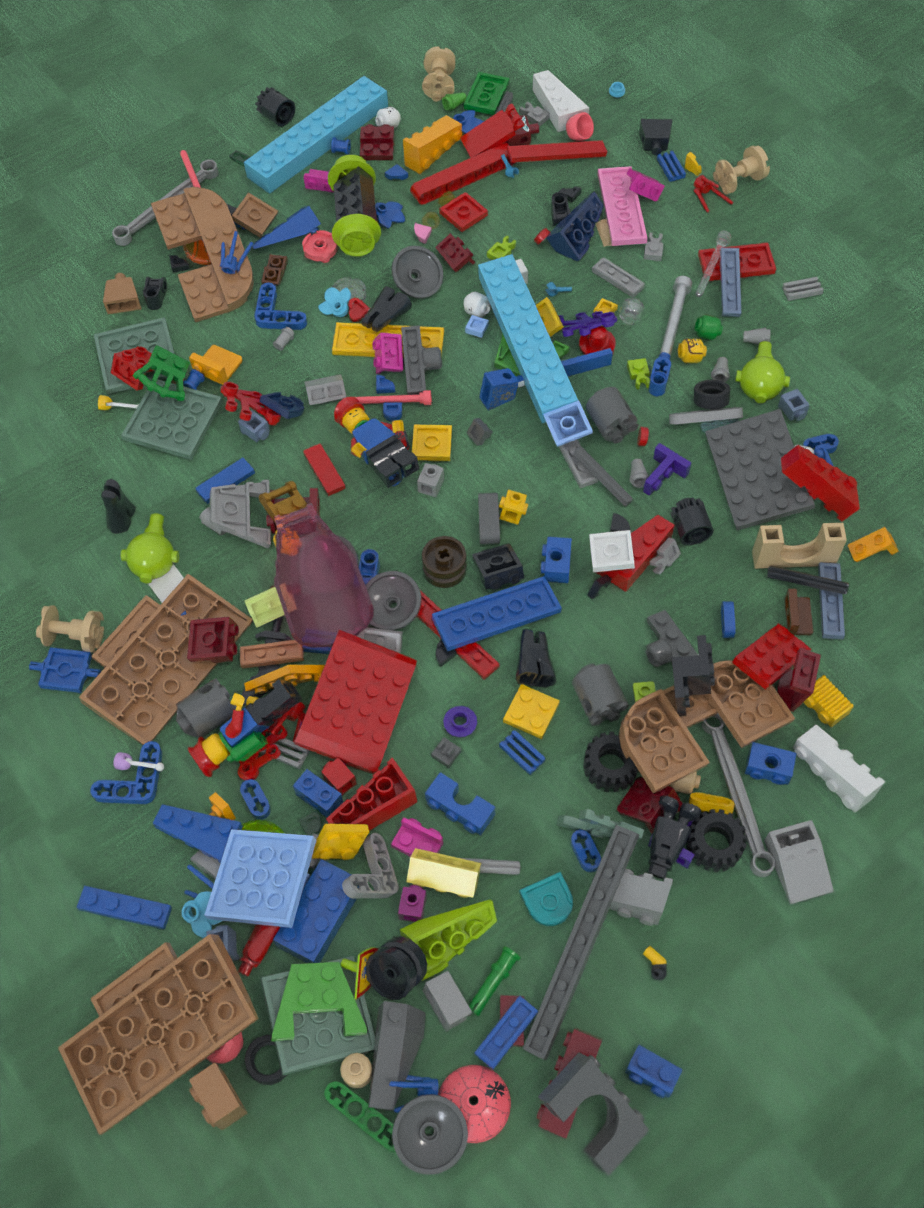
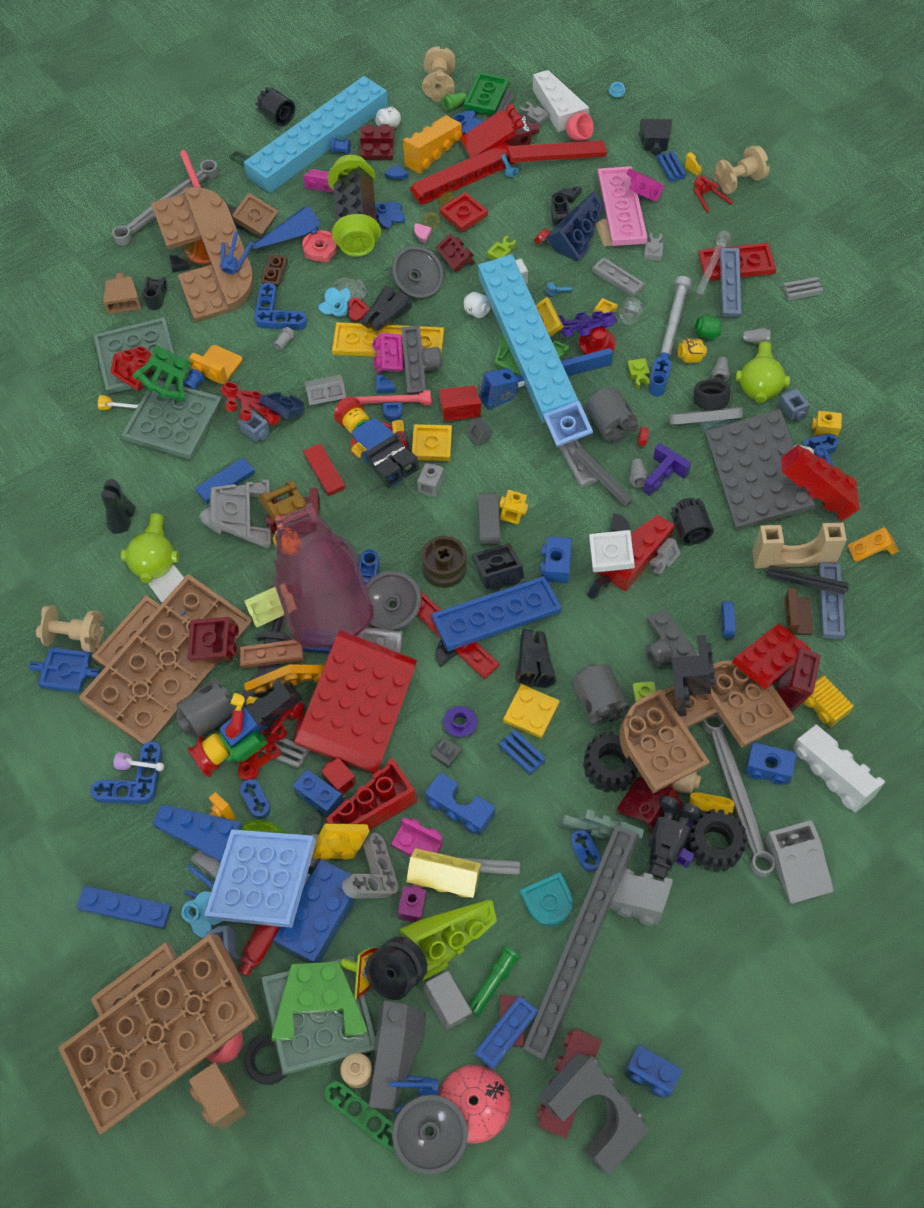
(460, 403): none -> red bracket
(476, 326): light blue plate -> none
(659, 963): arm -> none
(827, 423): none -> yellow brick

